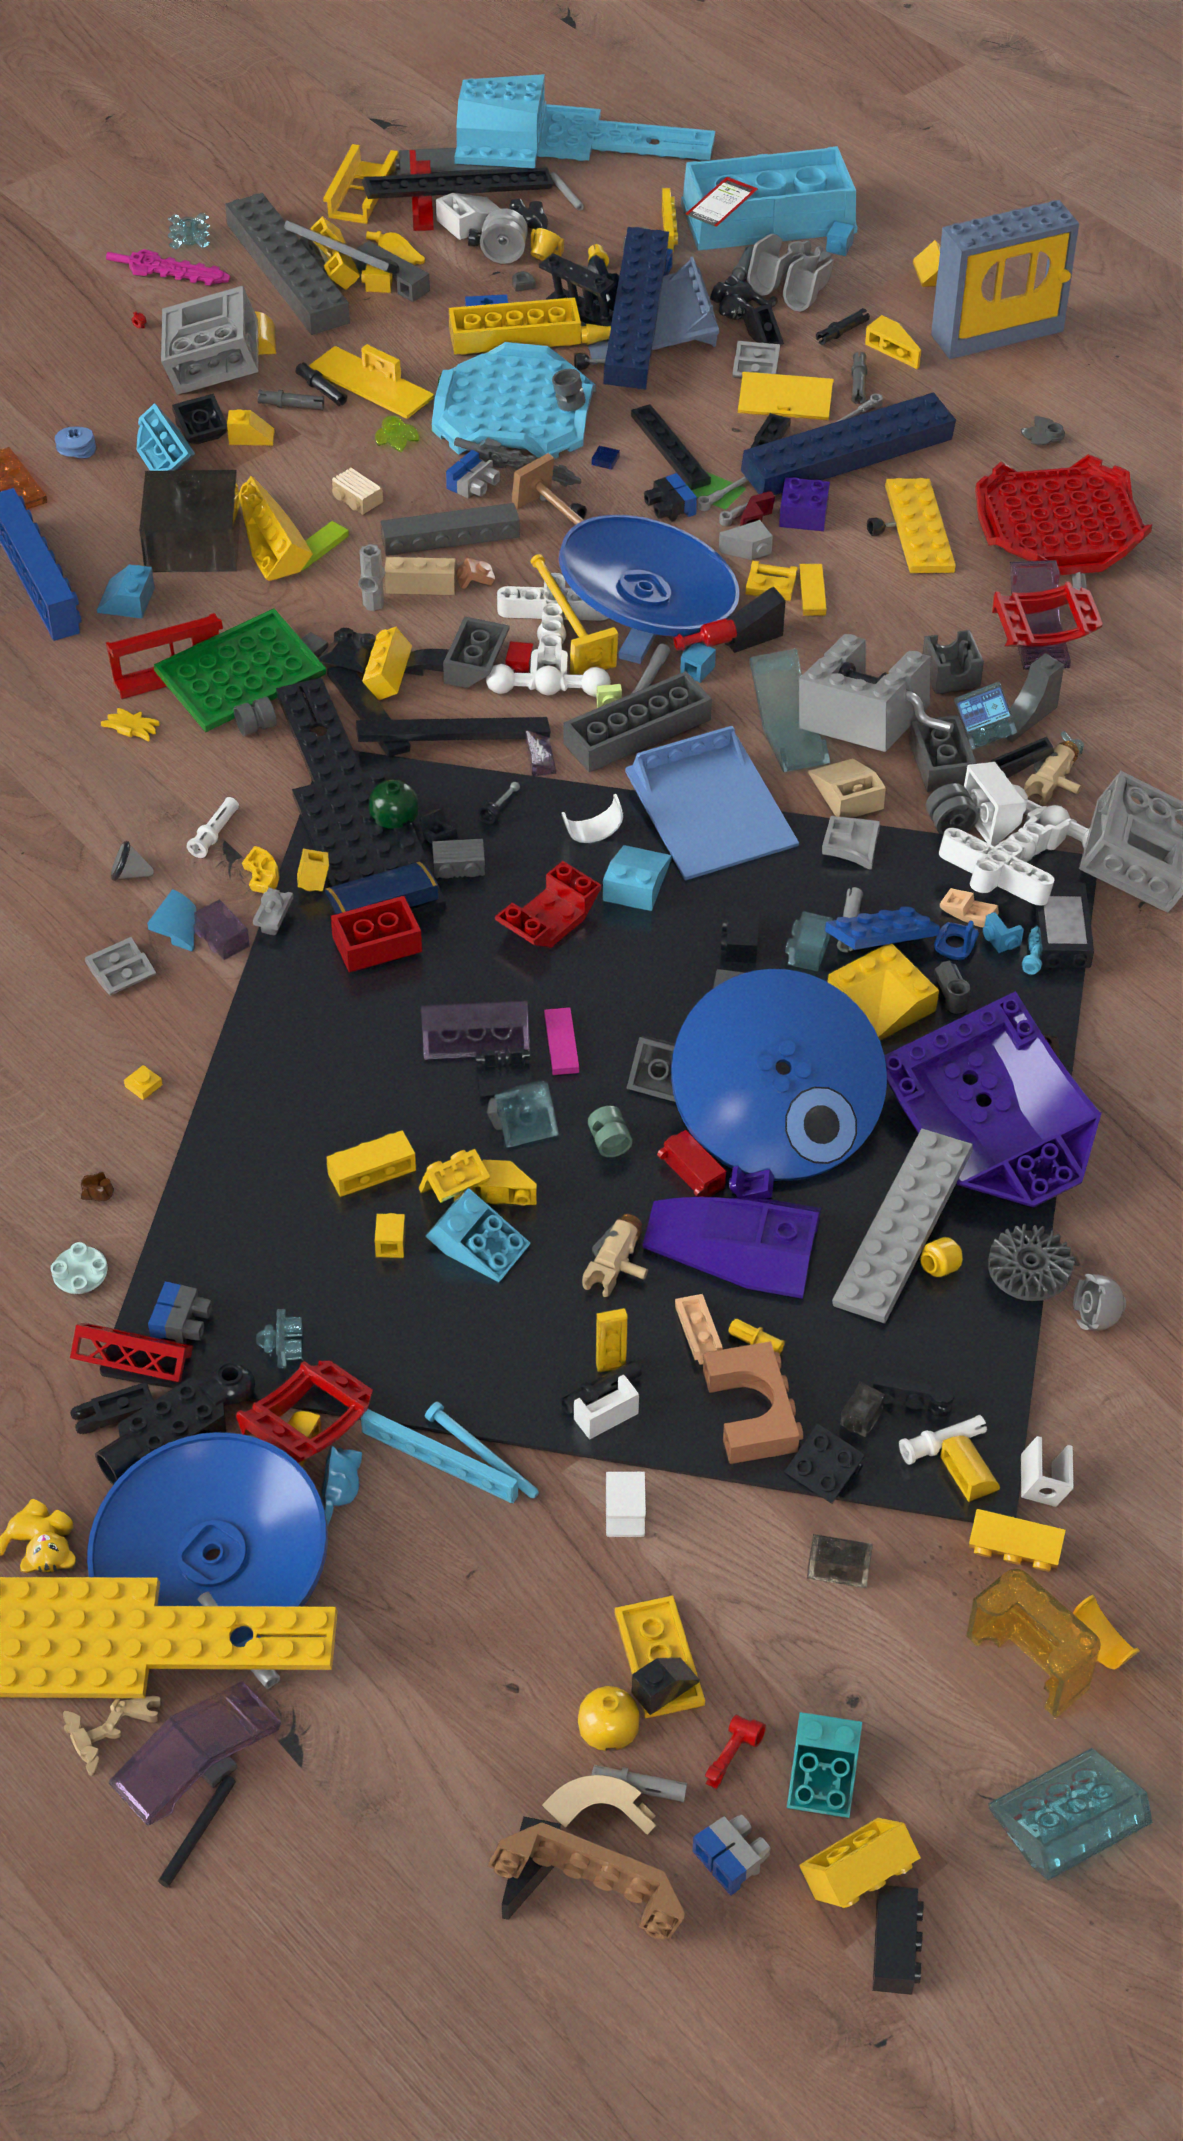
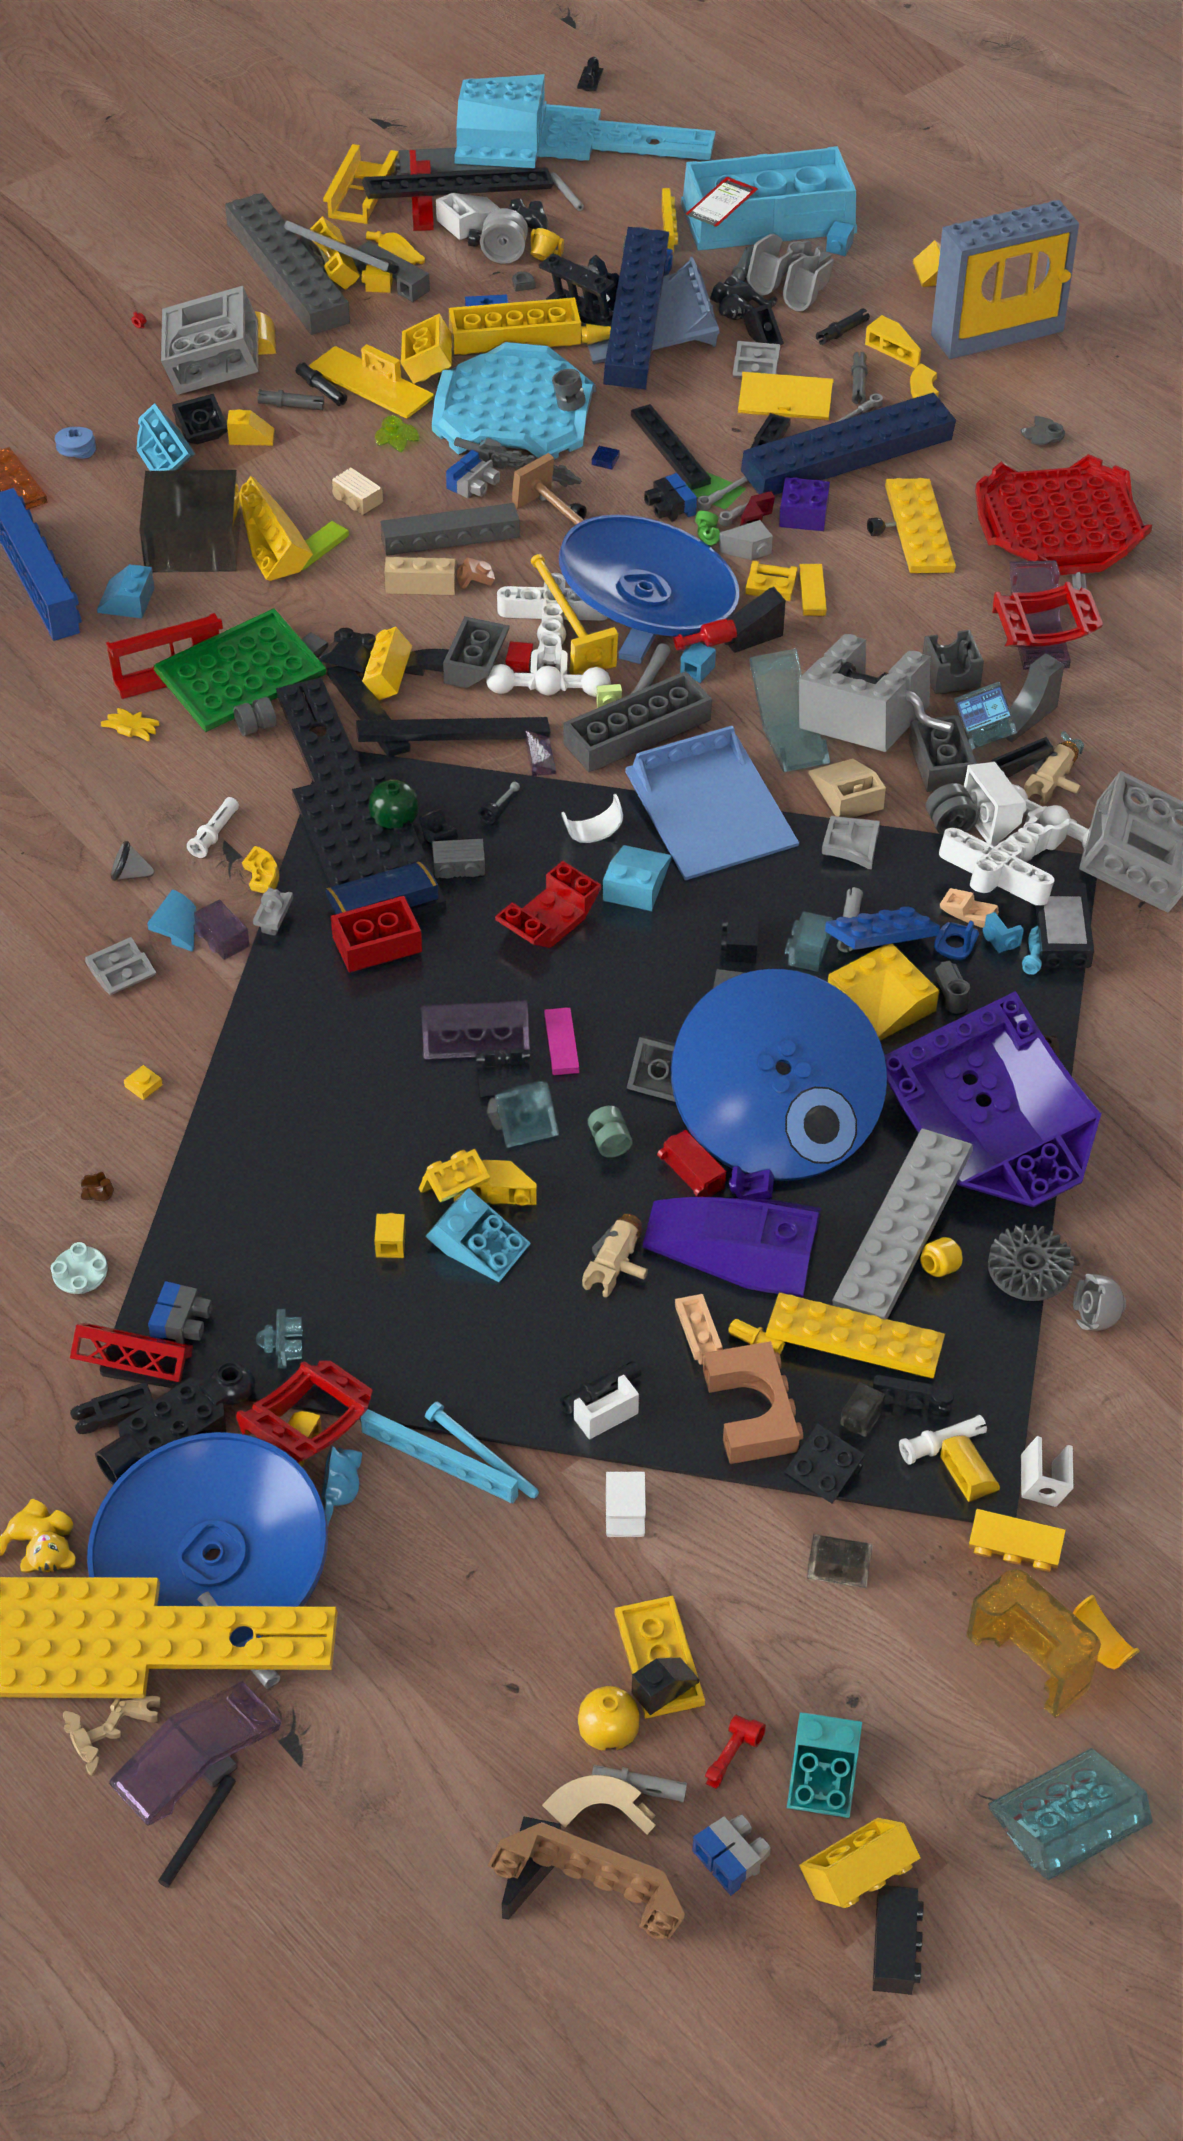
(147, 262): dark pink bar -> none
(188, 231): clear light blue pin -> none
(312, 870): yellow brick -> none
(371, 577): light grey piece -> none
(371, 1163): yellow brick -> none
(426, 348): none -> yellow brick
(582, 361): black hinge -> none
(591, 75): none -> black hinge
(599, 251): yellow bush -> none
(611, 1340): yellow tile -> none
(707, 526): none -> bright green arm
(855, 1335): none -> yellow plate
(922, 380): none -> yellow tile

